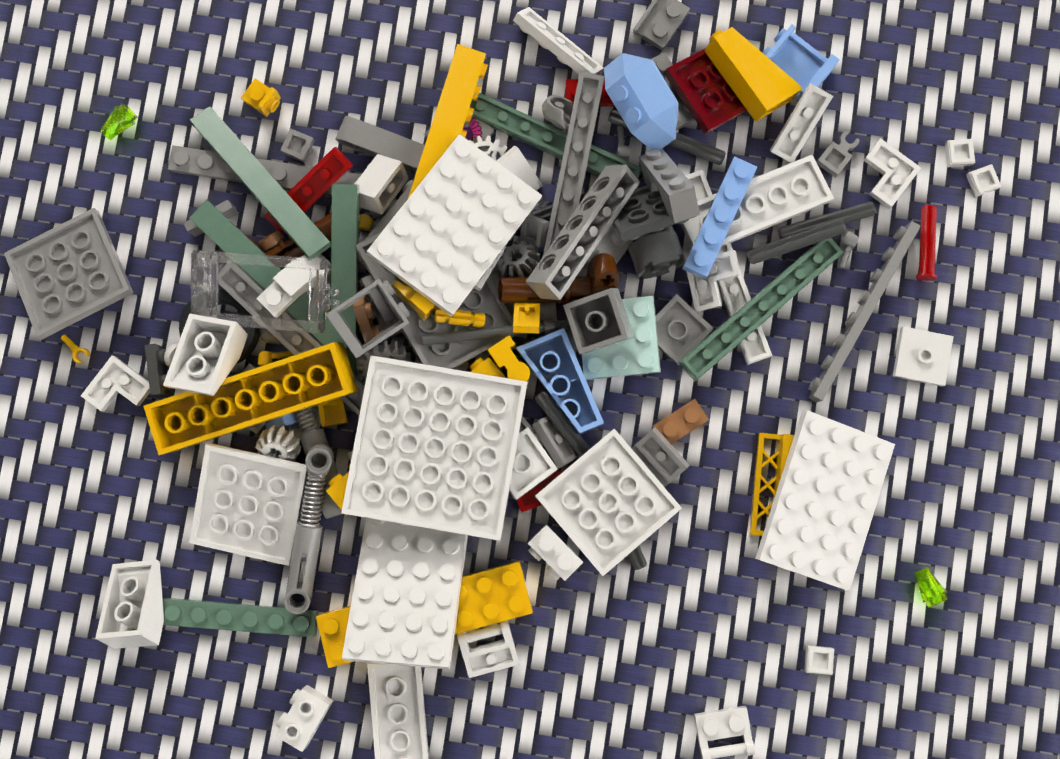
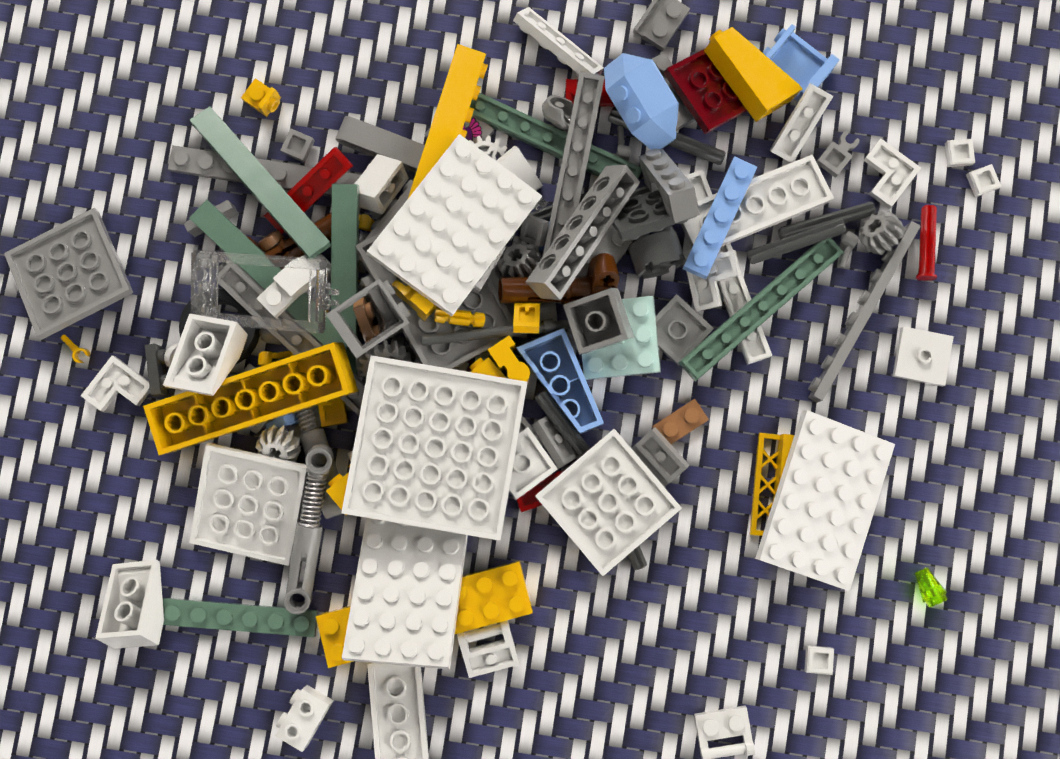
(118, 121): clear neon green cone -> none
(555, 553): white brick -> none
(881, 232): none -> light grey gear

